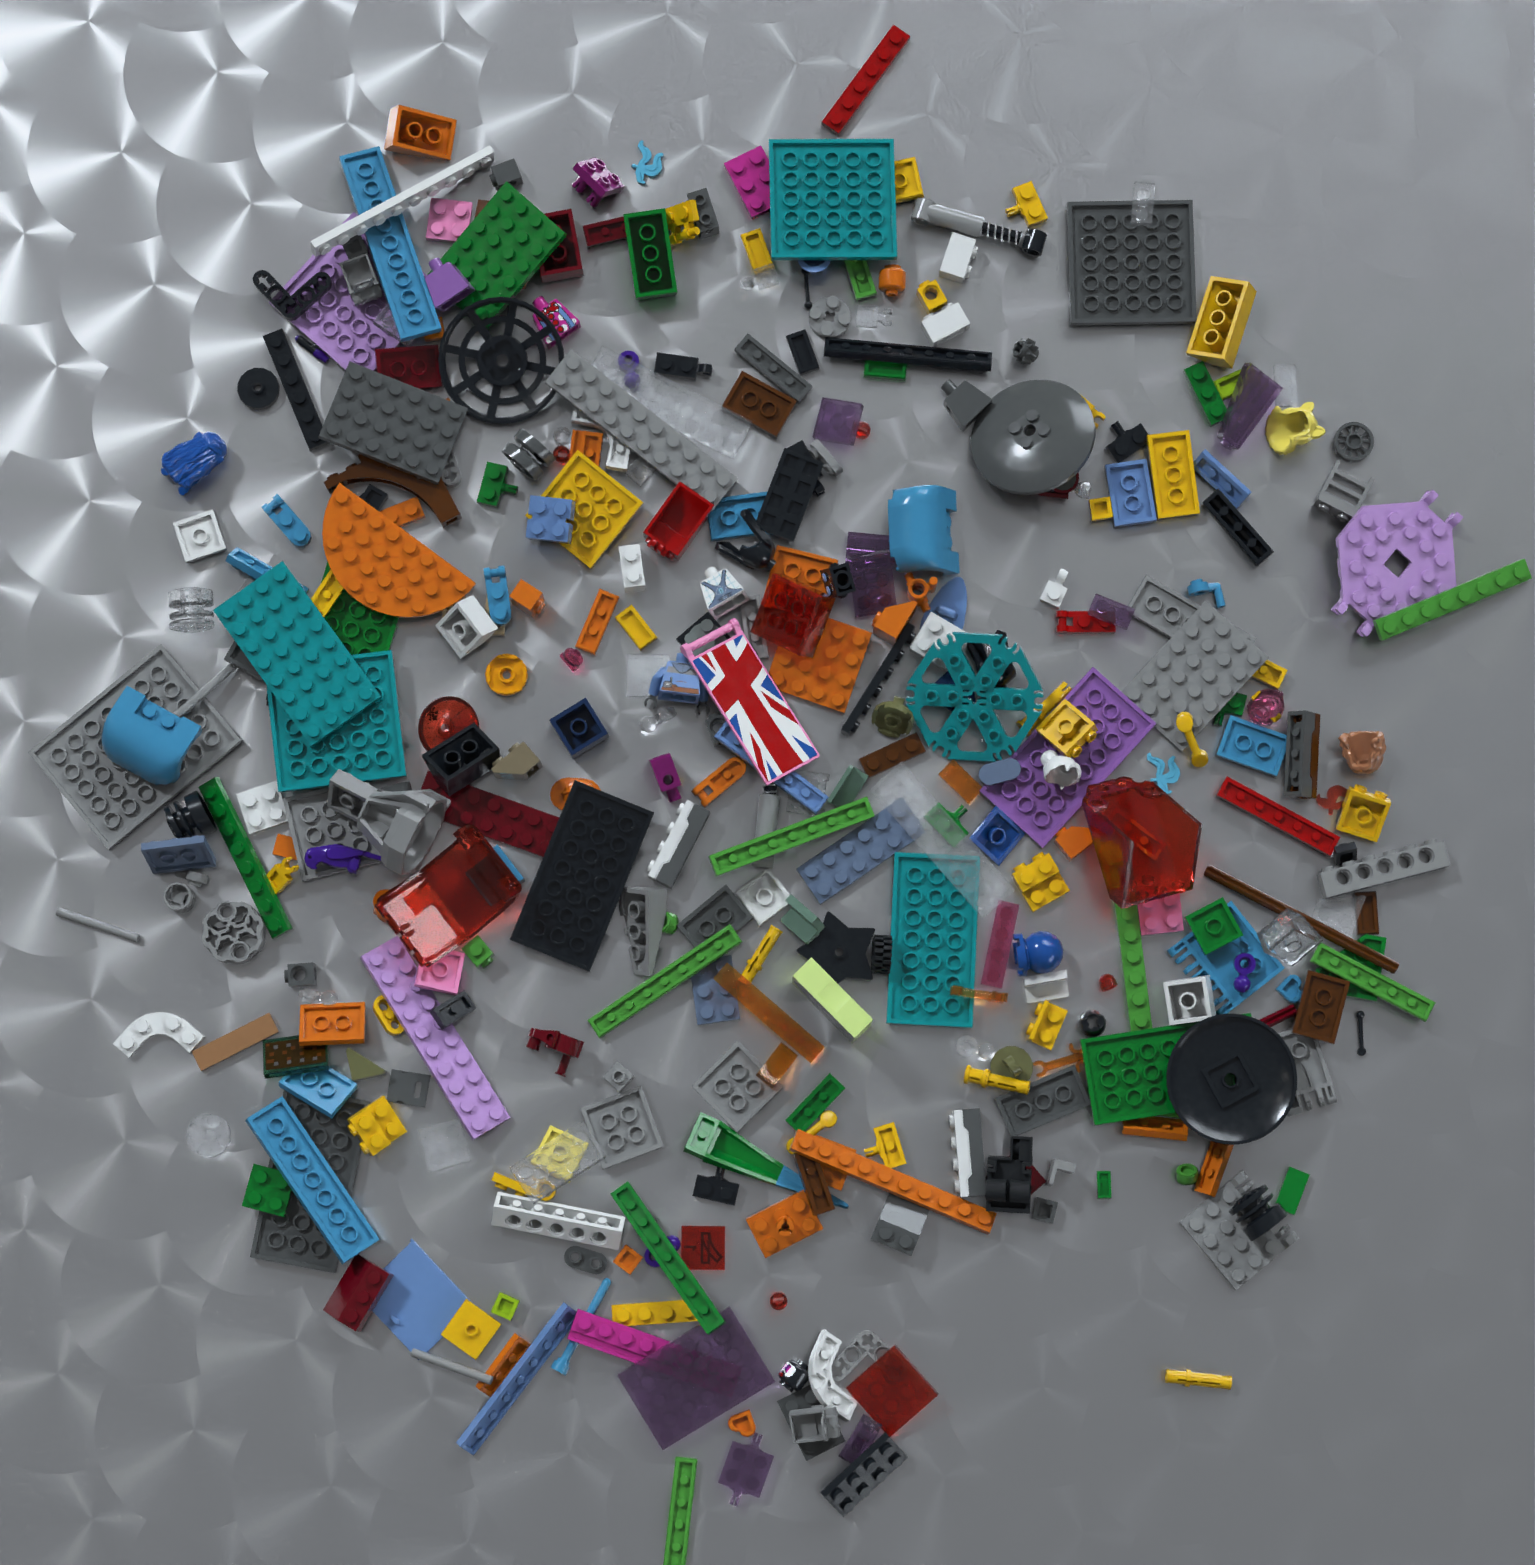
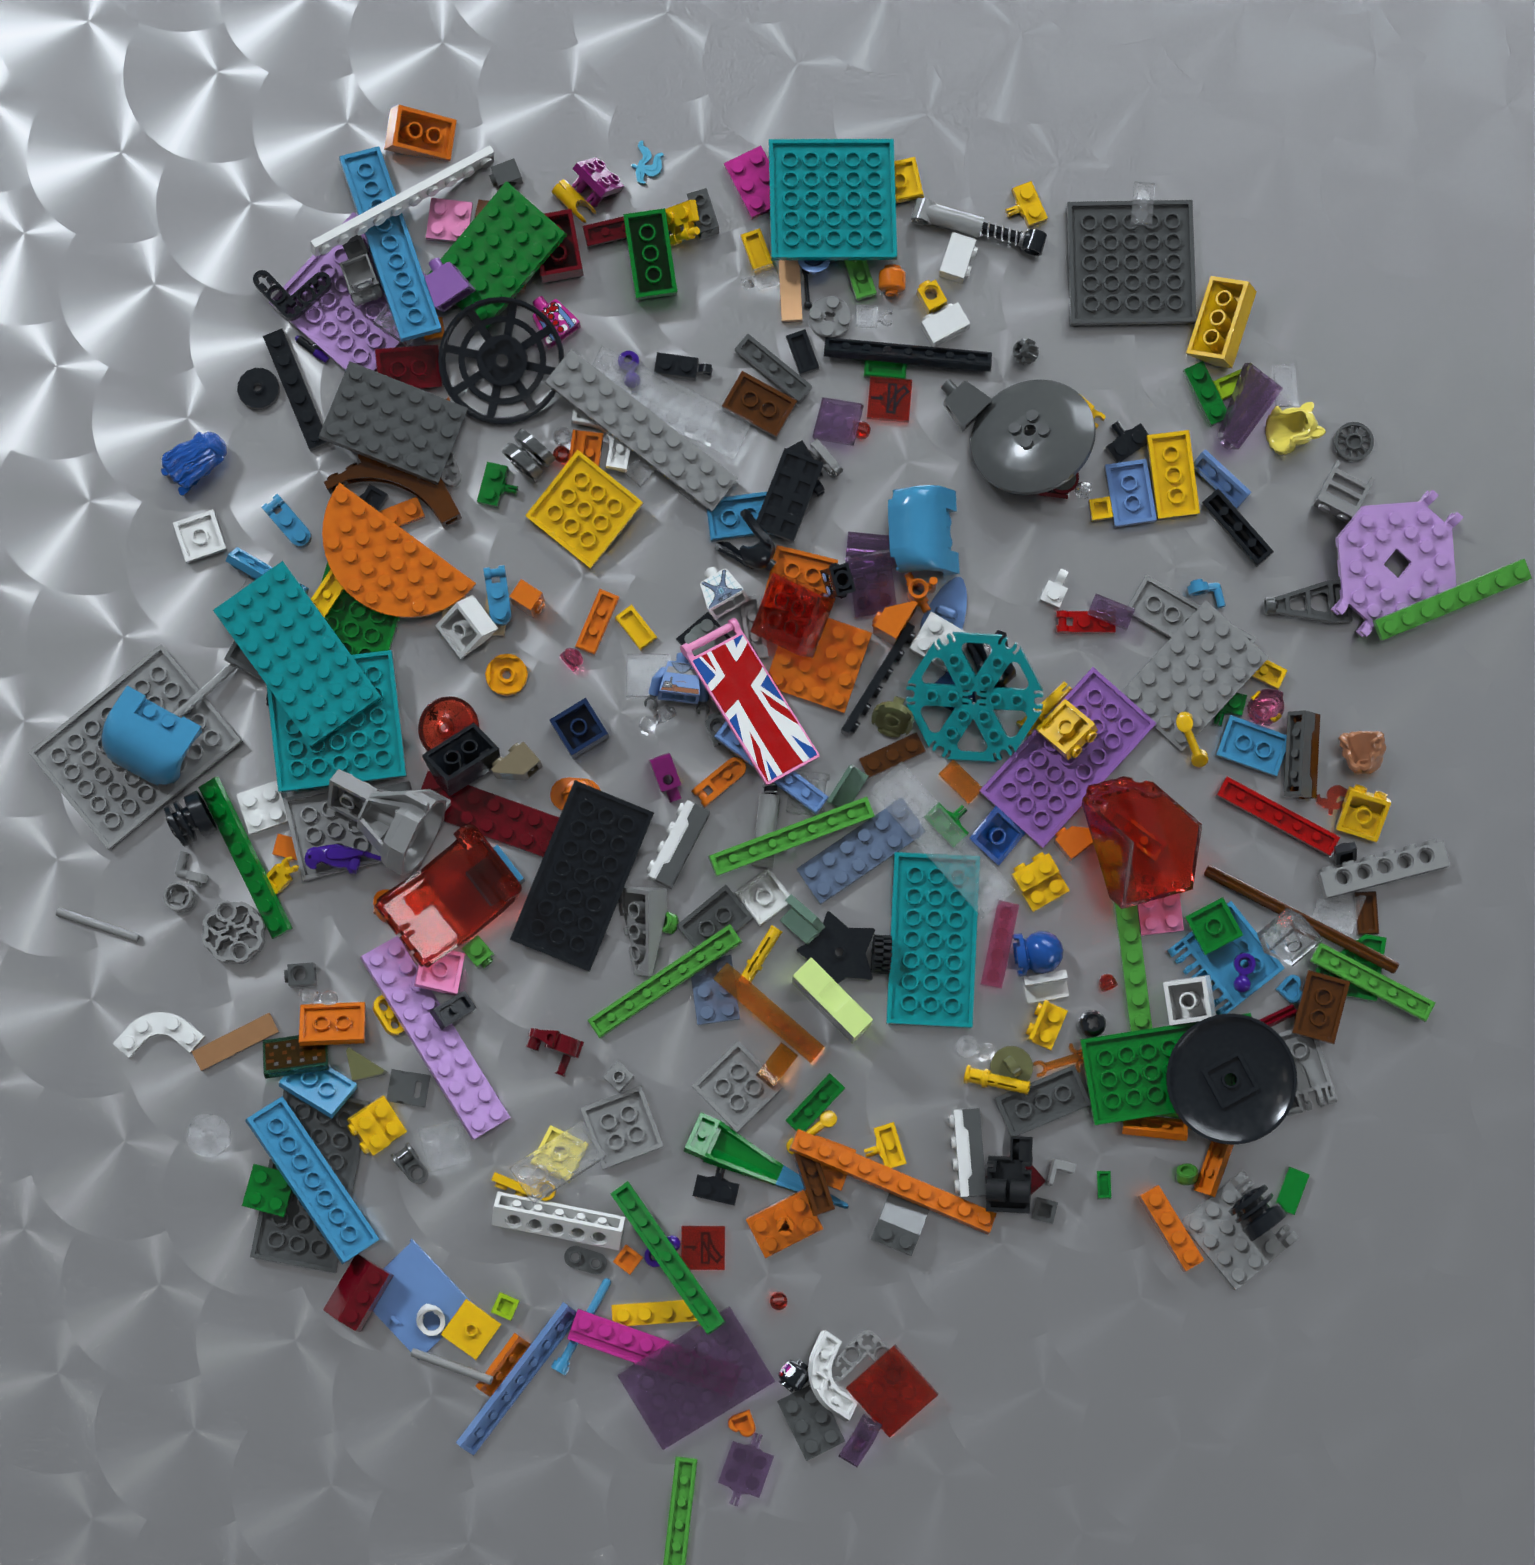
(178, 854): sand blue plate -> none
(190, 606): clear wheel -> none
(410, 1163): none -> dark grey piece
(420, 1316): none -> white piece
(550, 518): medium blue piece -> none
(571, 198): none -> yellow piece
(632, 568): white brick -> none
(677, 522): red piece -> none
(790, 291): none -> light nougat tile
(814, 1424): light grey piece -> none
(864, 1474): black plate -> none
(865, 80): red plate -> none
(889, 399): none -> clear red tile
(992, 996): clear orange bar -> none
(999, 772): sand blue tile -> none
(1060, 769): white piece -> none
(1170, 777): medium azure piece -> none
(1171, 1228): none -> orange brick
(1198, 1379): yellow pin -> none
(1330, 587): none -> dark grey plate
(1361, 1050): black hinge -> none

